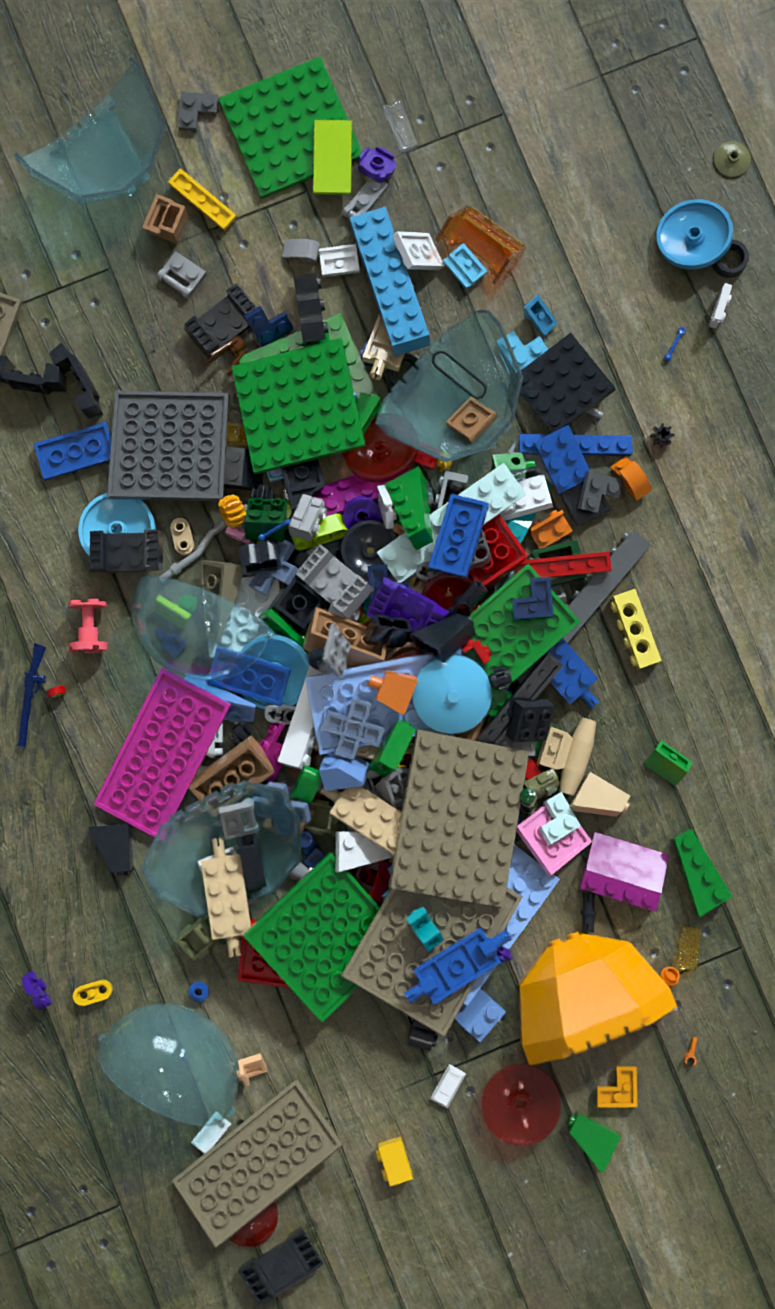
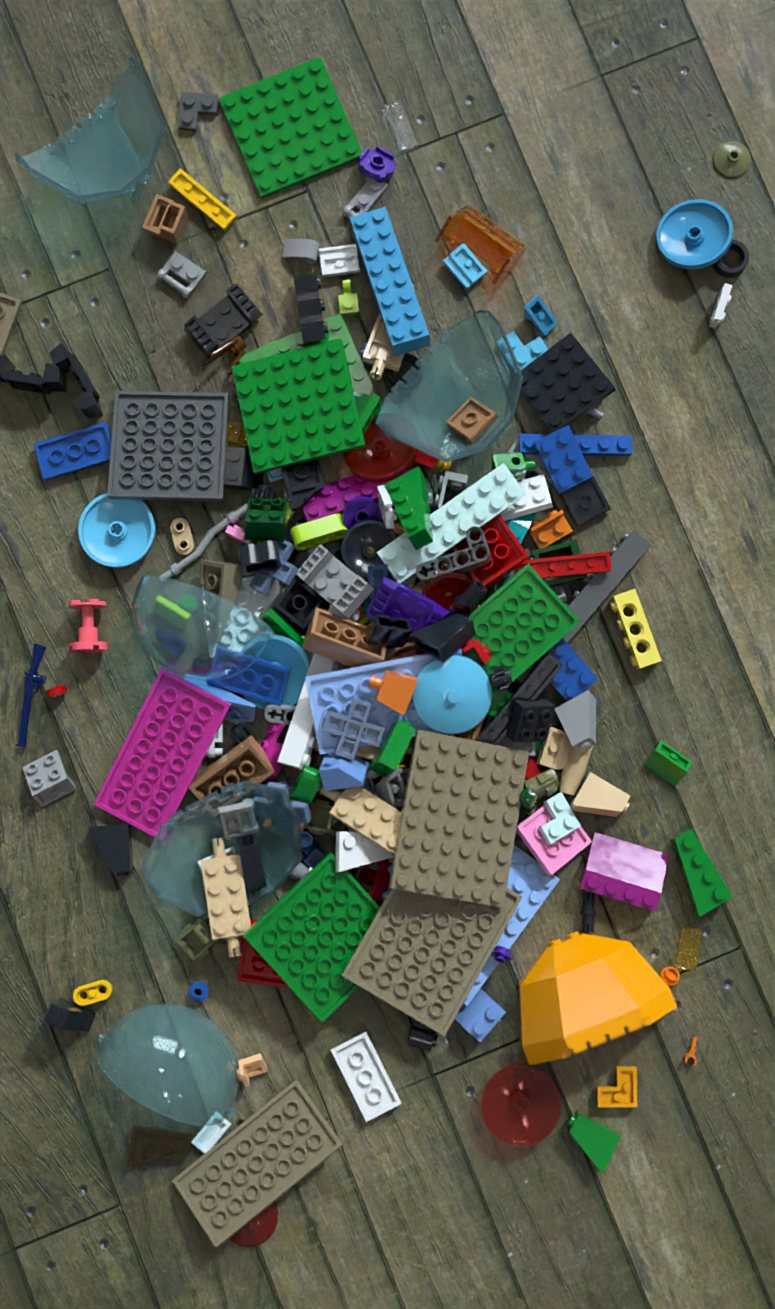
(37, 990): dark purple plate -> none
(48, 779): none -> light grey bracket
(69, 1016): none -> black slope
(126, 551): black plate -> none
(157, 1144): none -> dark brown wing
(232, 511): light orange gear -> none
(262, 537): blue hinge -> none
(268, 330): dark blue plate -> none
(281, 1266): black plate -> none
(307, 517): light grey brick -> none
(332, 157): lime tile -> none
(333, 656): light grey plate -> none
(348, 302): none -> lime plate
(366, 1076): none -> white plate
(395, 1161): yellow brick -> none
(417, 251): white plate -> none
(424, 929): teal brick -> none
(448, 1086): white tile -> none
(453, 380): black piece -> none
(457, 965): blue plate -> none
(458, 535): blue plate -> none
(538, 605): dark blue plate -> none
(579, 720): none -> light grey slope
(594, 487): dark grey plate -> none
(633, 478): orange brick -> none
(658, 438): black gear -> none
(681, 331): blue hinge -> none

